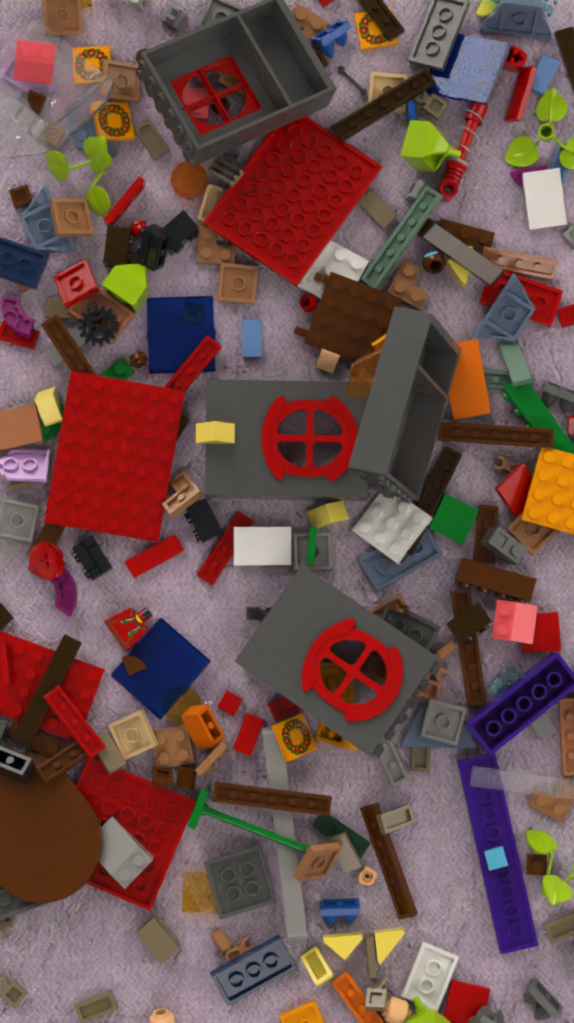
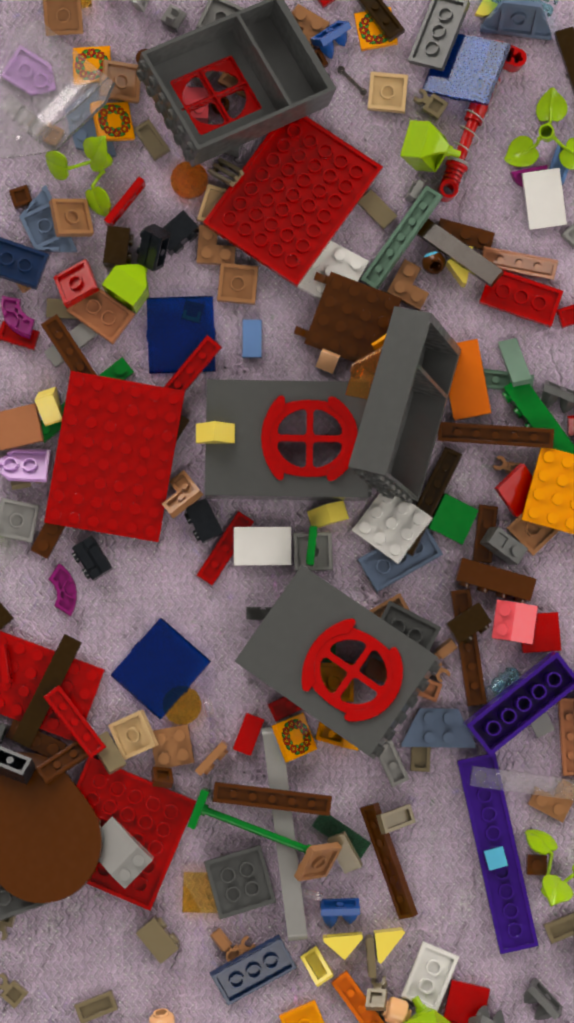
(34, 62): coral slope -> none
(36, 101): reddish brown tile -> none
(46, 561): red tile -> none
(103, 319): black gear -> none
(129, 626): red torso -> none
(133, 664): reddish brown tile -> none
(137, 227): red plate -> none
(138, 359): reddish brown plate -> none
(154, 556): red tile -> none
(186, 777): reddish brown tile -> none
(202, 726): orange brick -> none
(230, 703): red tile -> none
(308, 302): red plate -> none
(367, 881): light nougat plate -> none
(383, 105): dark brown tile -> none
(398, 607): reddish brown tile -> none
(411, 111): blue tile -> none
(443, 722): light grey tile -> none
(507, 314): sand blue wing -> none
(521, 94): red tile -> none
(544, 74): medium blue tile -> none

